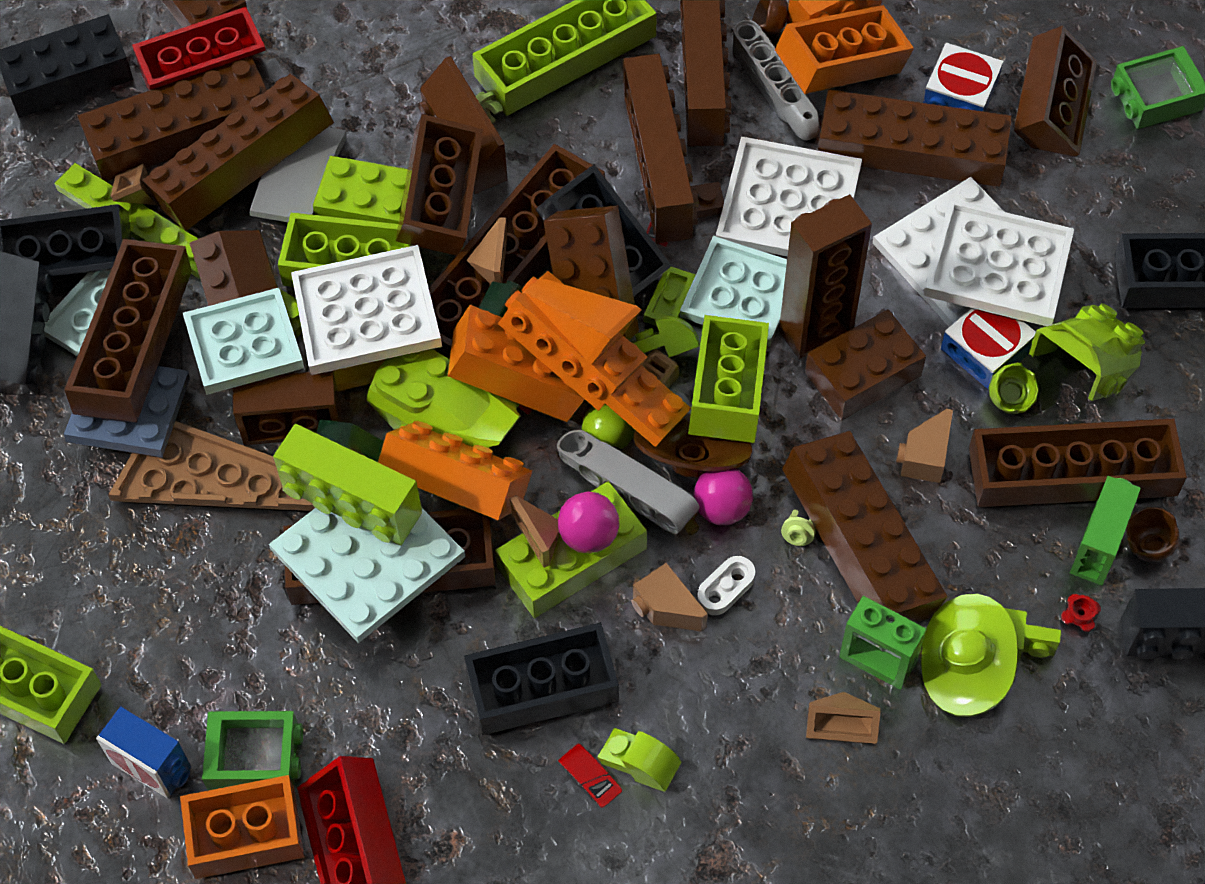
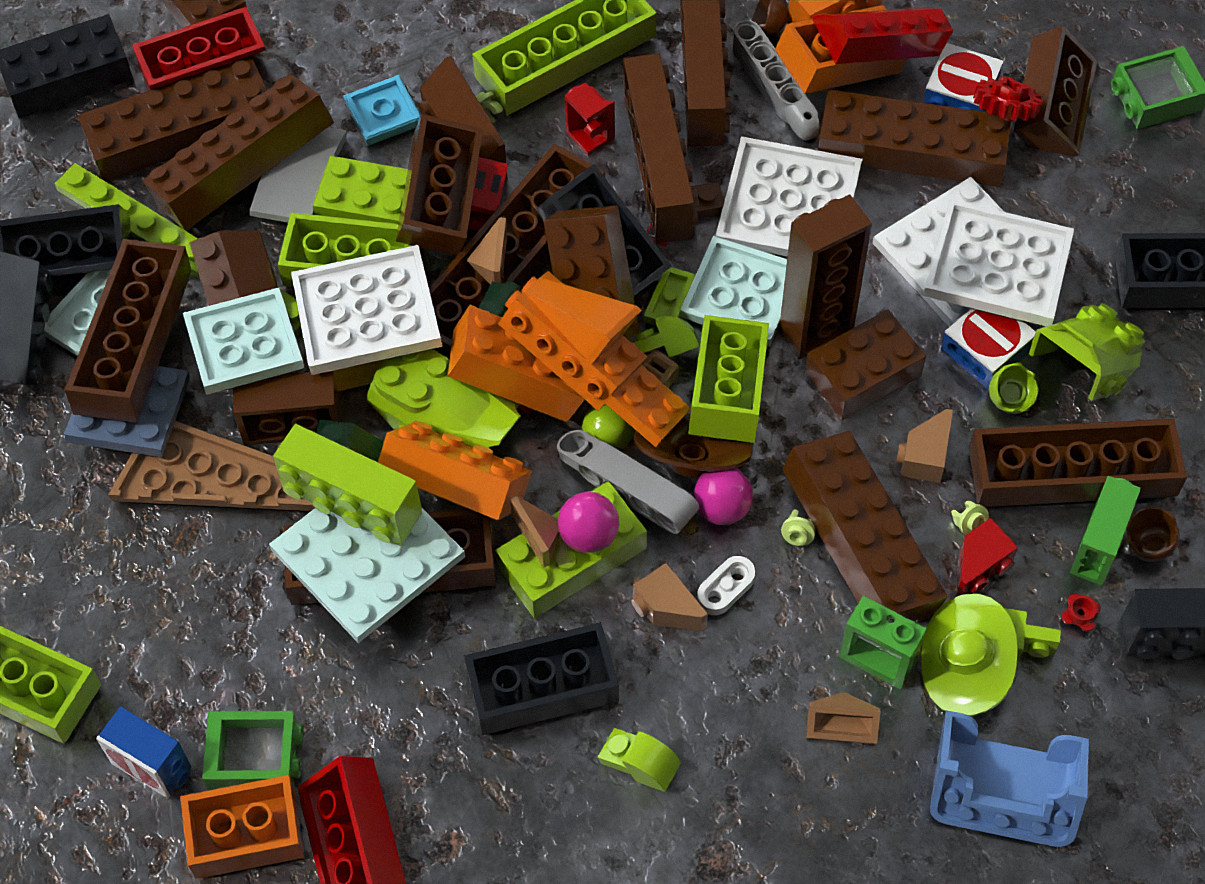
(130, 188): medium nougat slope -> none
(382, 110): none -> medium azure plate
(487, 191): none -> red slope
(581, 108): none -> red window
(590, 775): red sticker -> none
(884, 34): none -> red slope
(971, 517): none -> yellowish green plate
(983, 555): none -> red slope
(1007, 99): none -> red gear
(1008, 786): none -> medium blue windscreen

